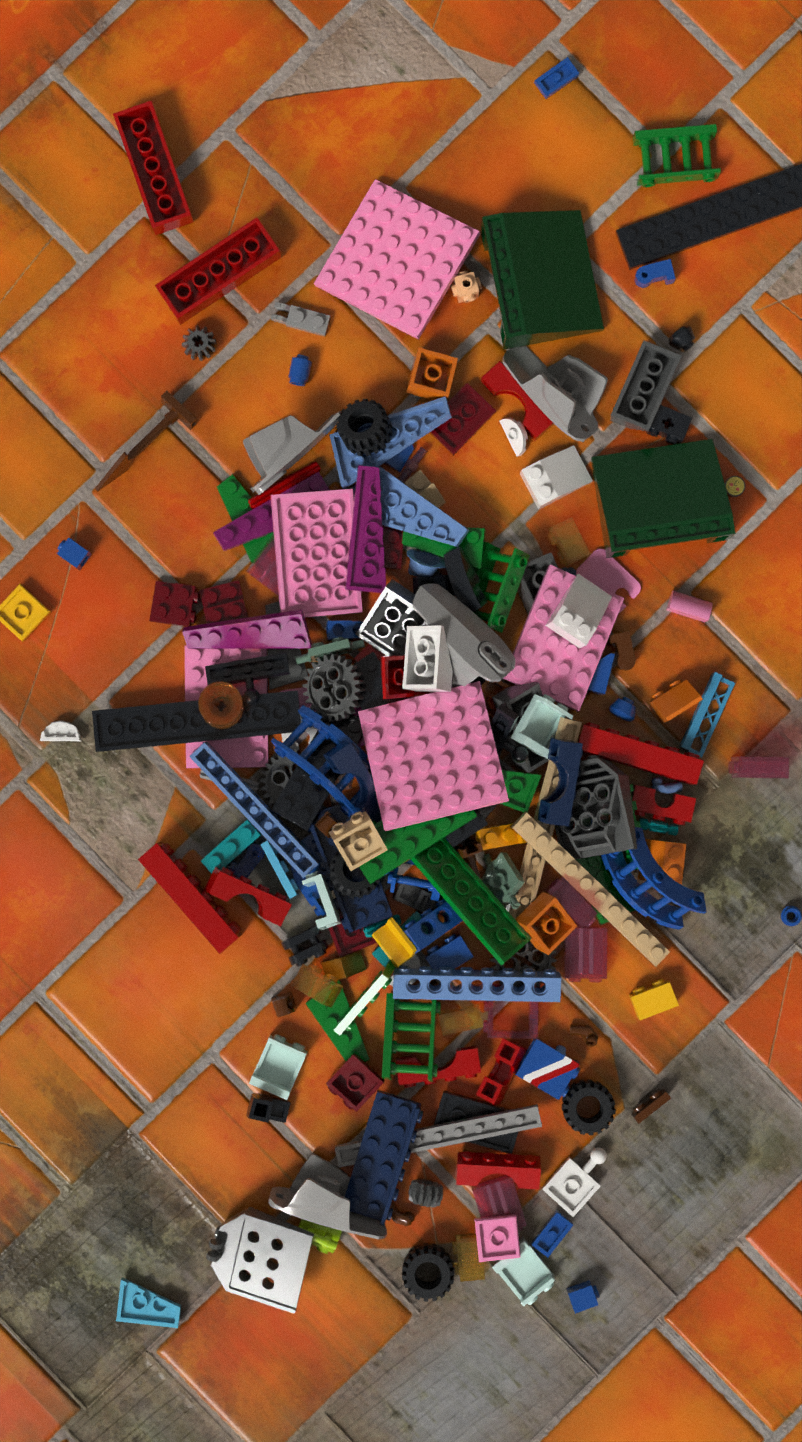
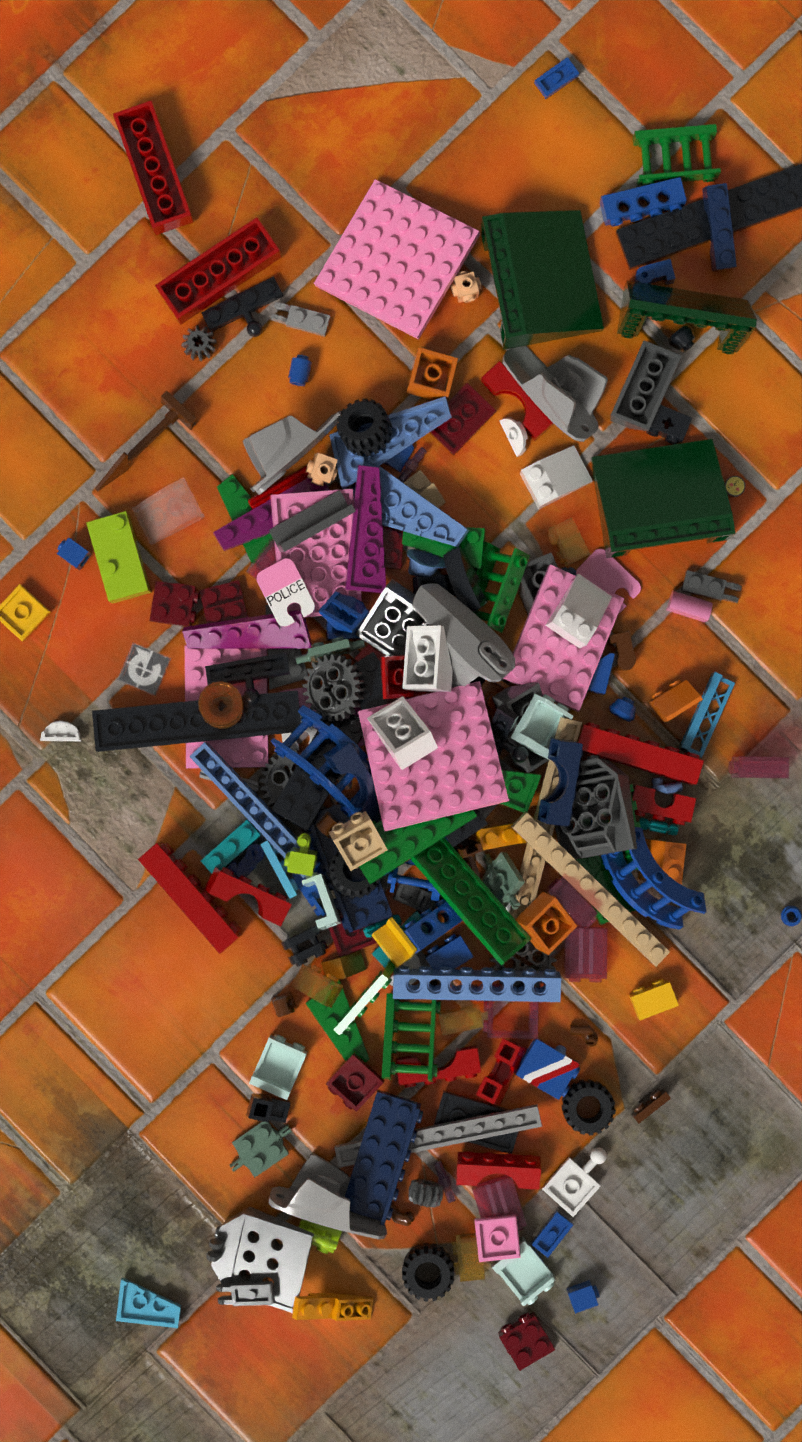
(118, 557): none -> lime brick
(144, 669): none -> clear tile
(168, 511): none -> clear slope
(243, 305): none -> black plate
(247, 1293): none -> hinge
(260, 1148): none -> sand green plate
(281, 588): none -> piece
(301, 859): none -> lime brick
(311, 521): none -> dark grey panel
(327, 464): none -> light nougat brick
(330, 1305): none -> light orange slope
(344, 612): none -> blue slope
(403, 733): none -> white slope
(445, 1181): none -> bar
(526, 1340): none -> dark red plate
(671, 189): none -> blue brick
(709, 586): none -> dark grey hinge
(719, 216): none -> dark blue arch
(727, 314): none -> dark green slope

